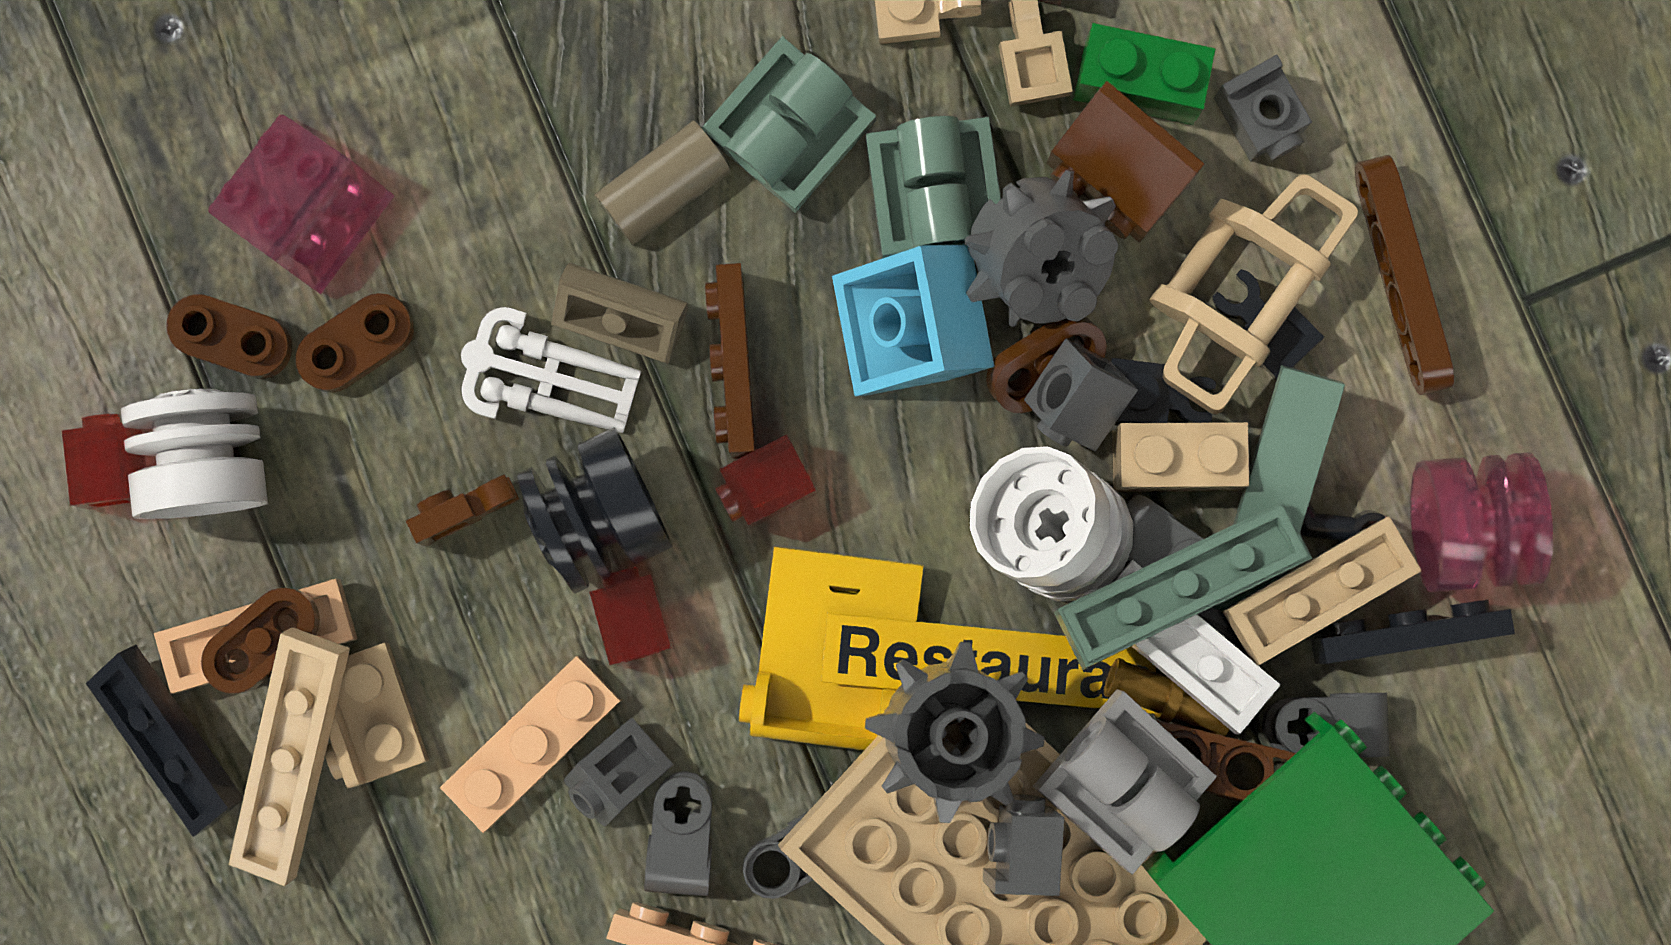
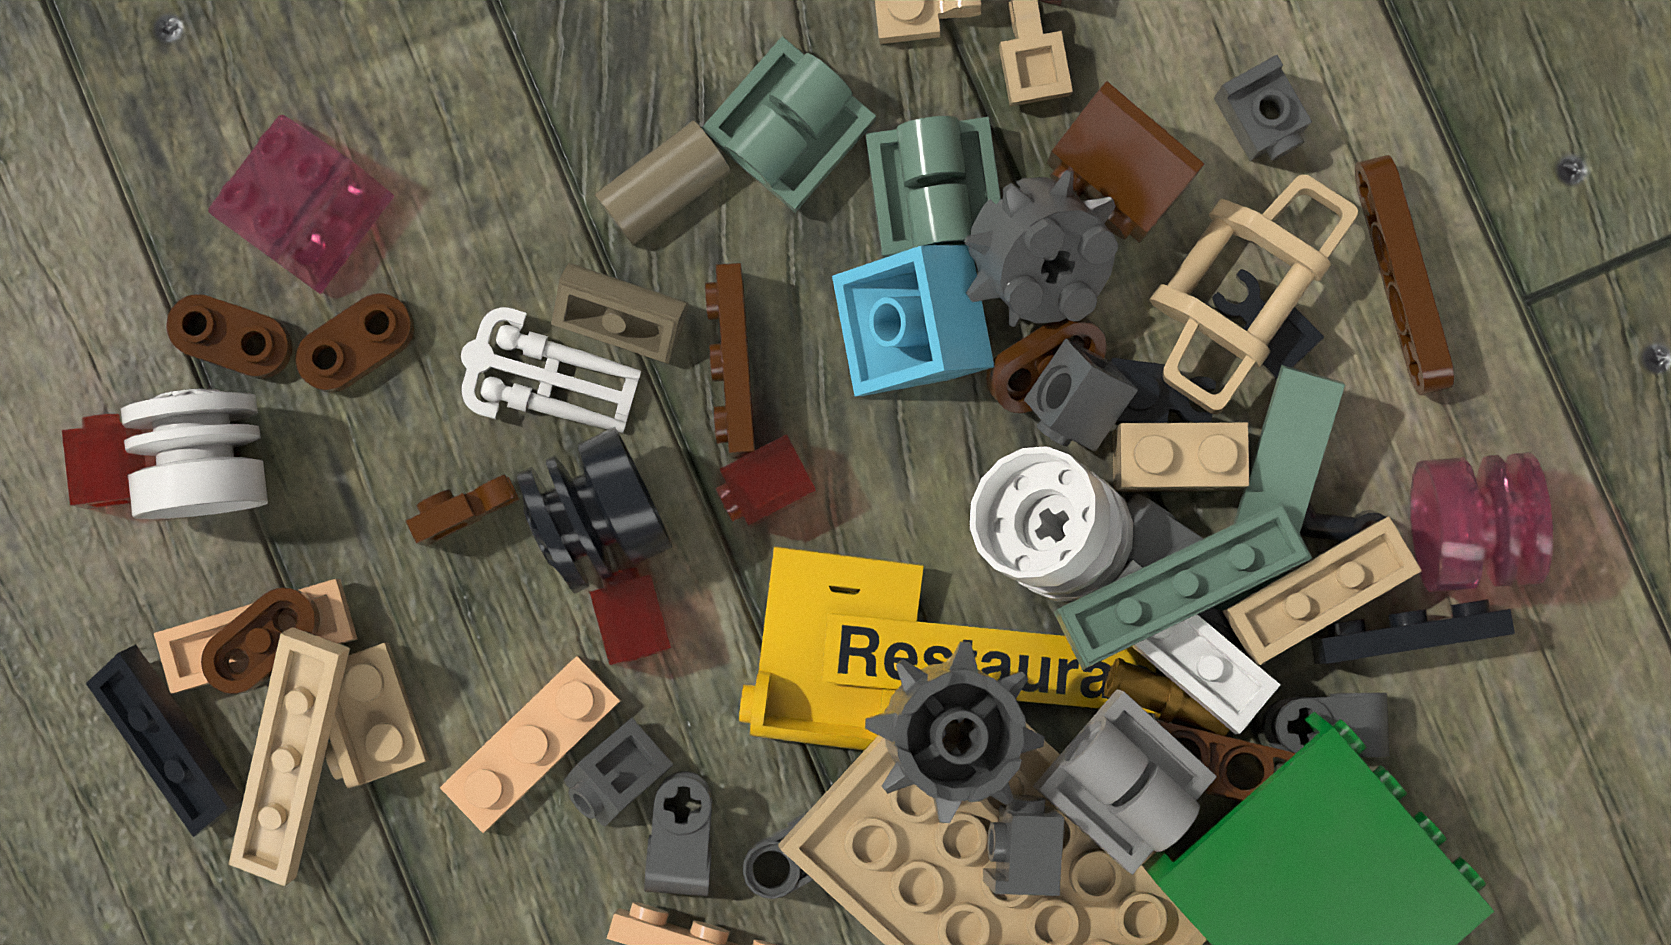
(1153, 72): green brick -> none

